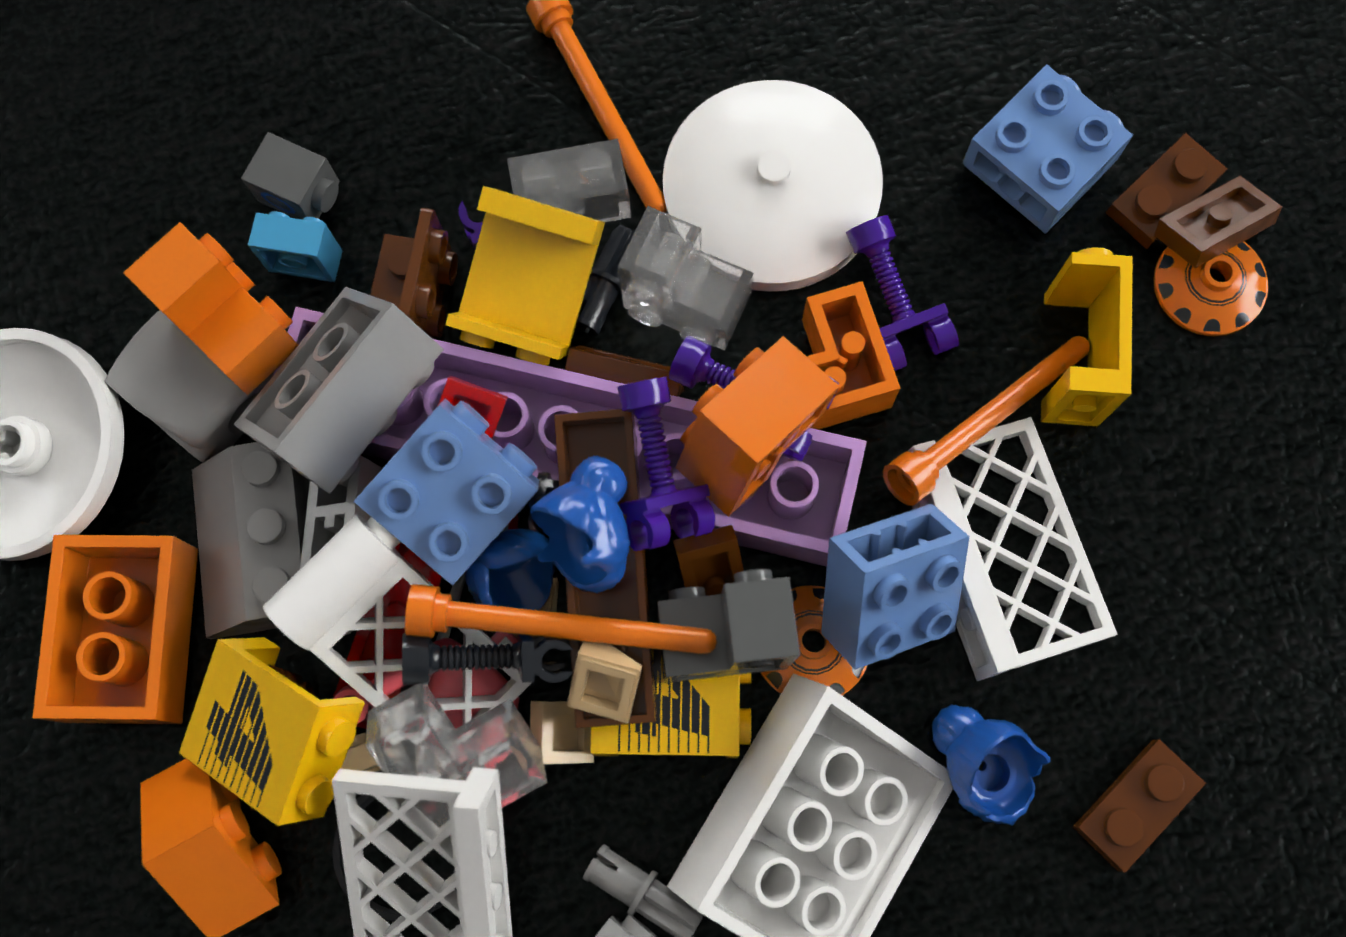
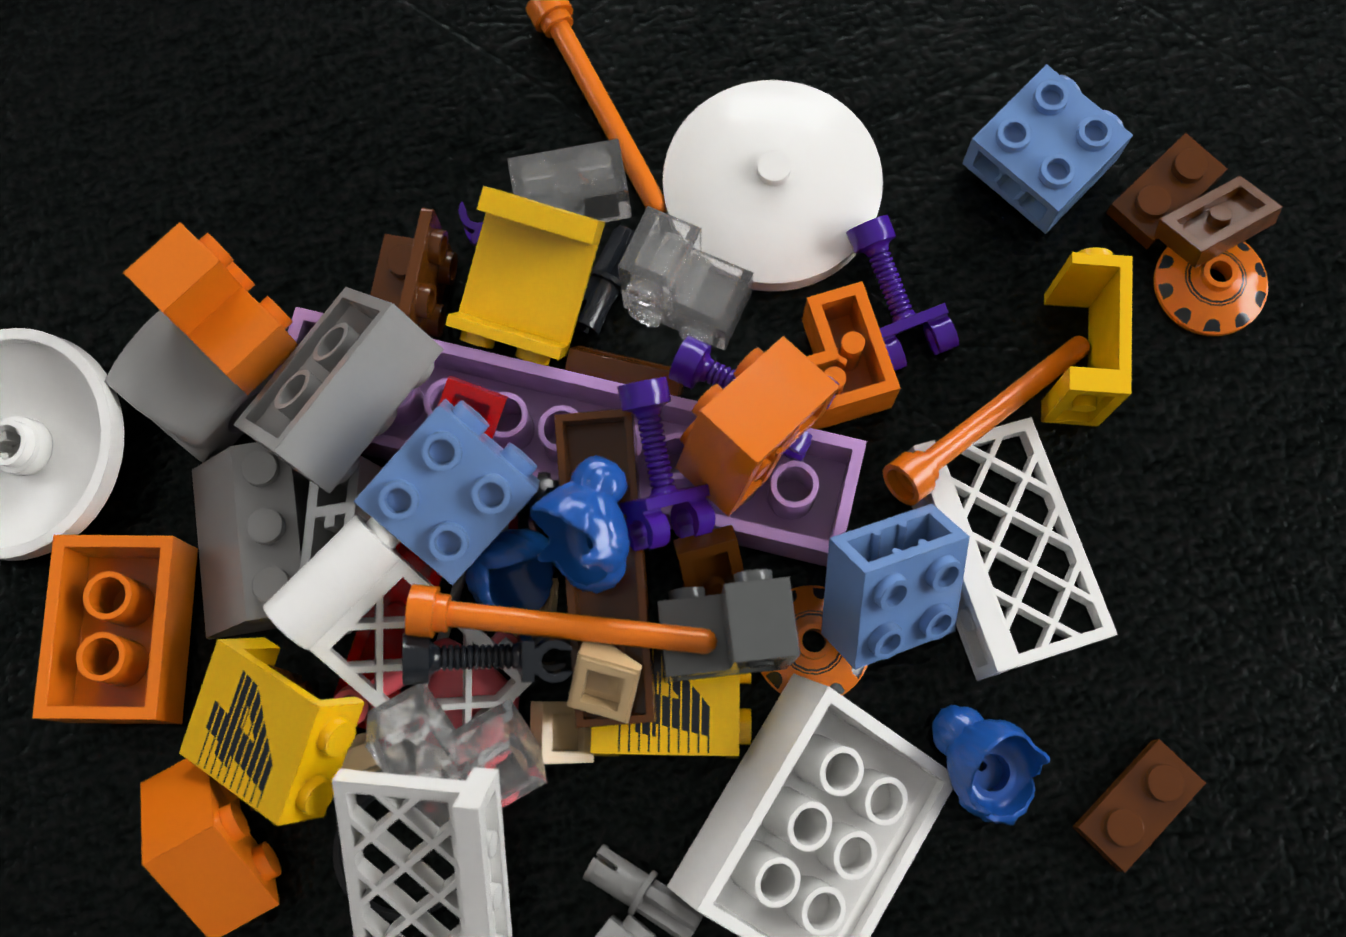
(291, 178): dark grey brick -> none
(295, 246): dark azure piece -> none

